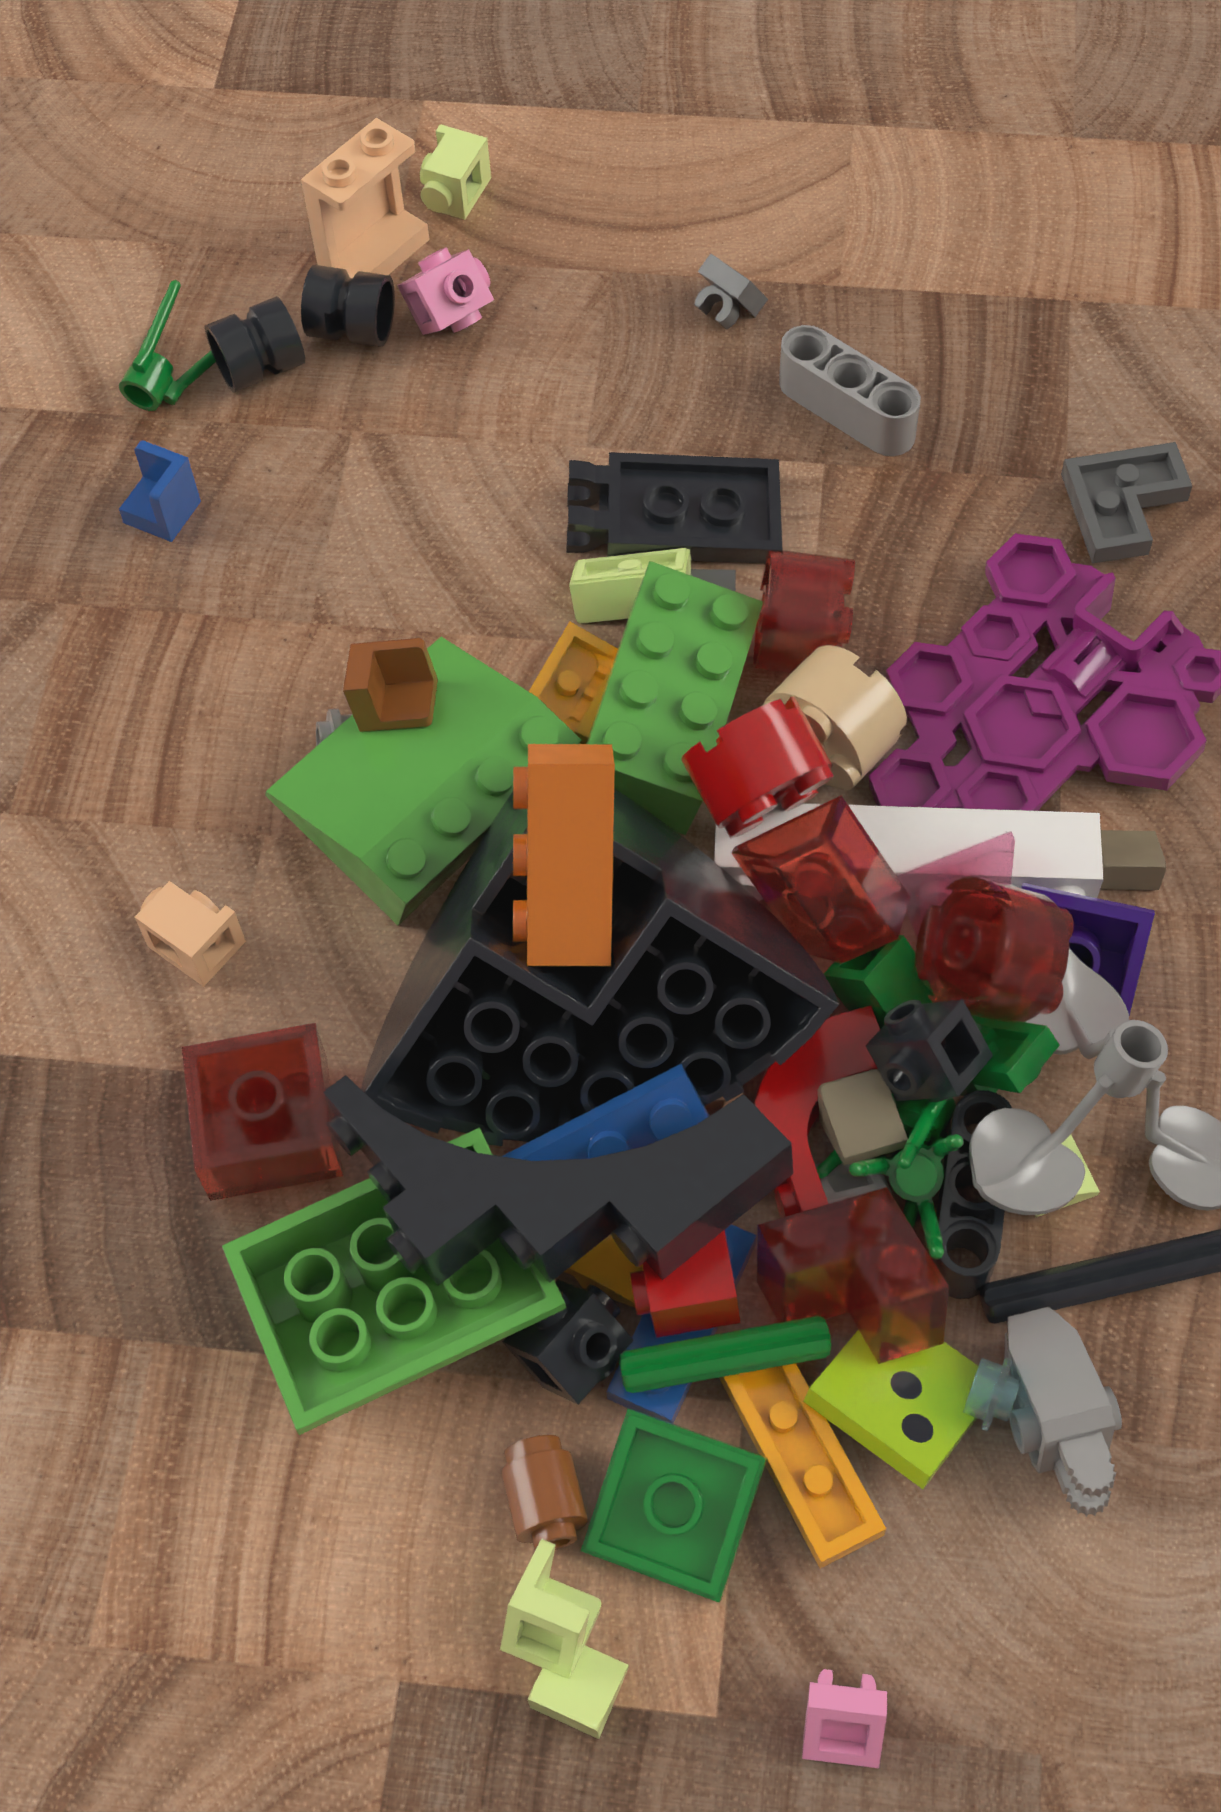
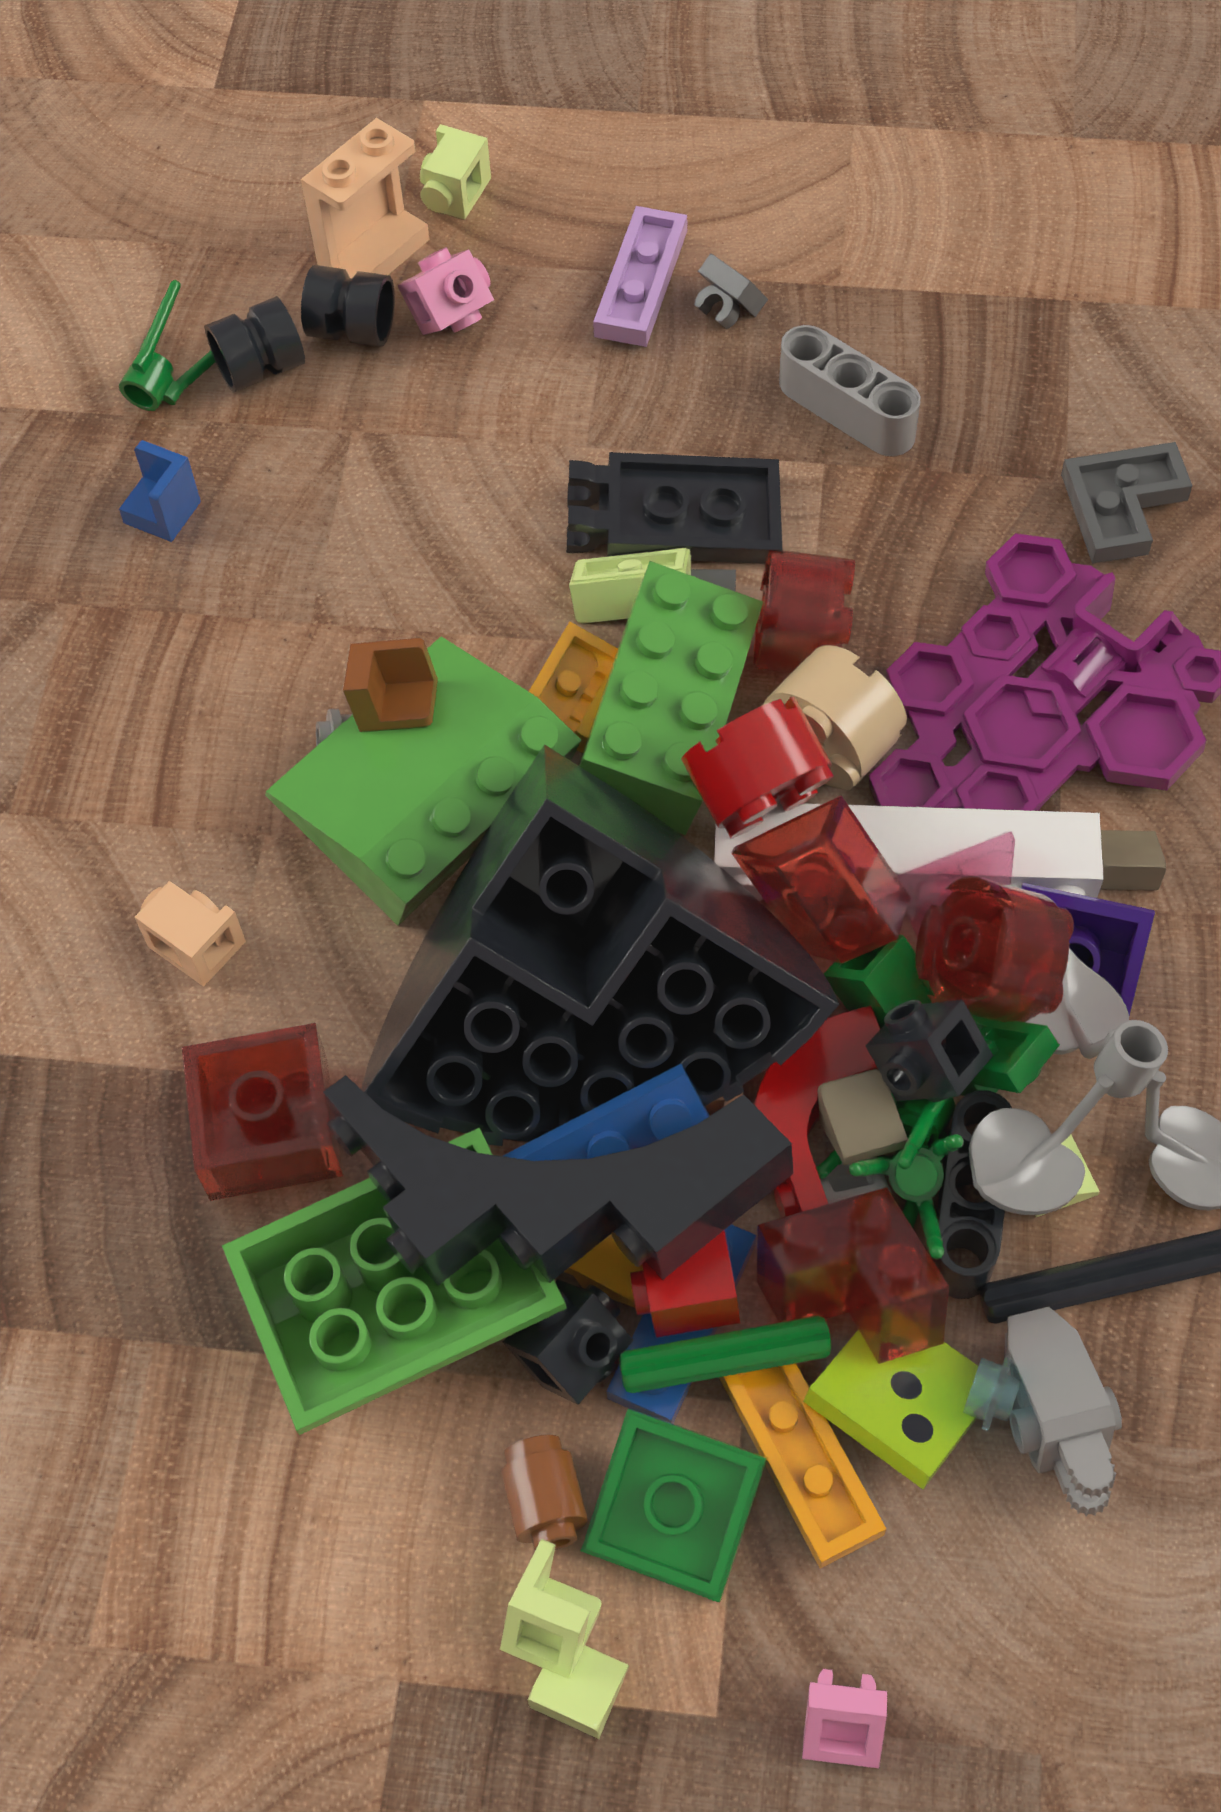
(565, 854): orange brick -> none
(640, 276): none -> lavender plate

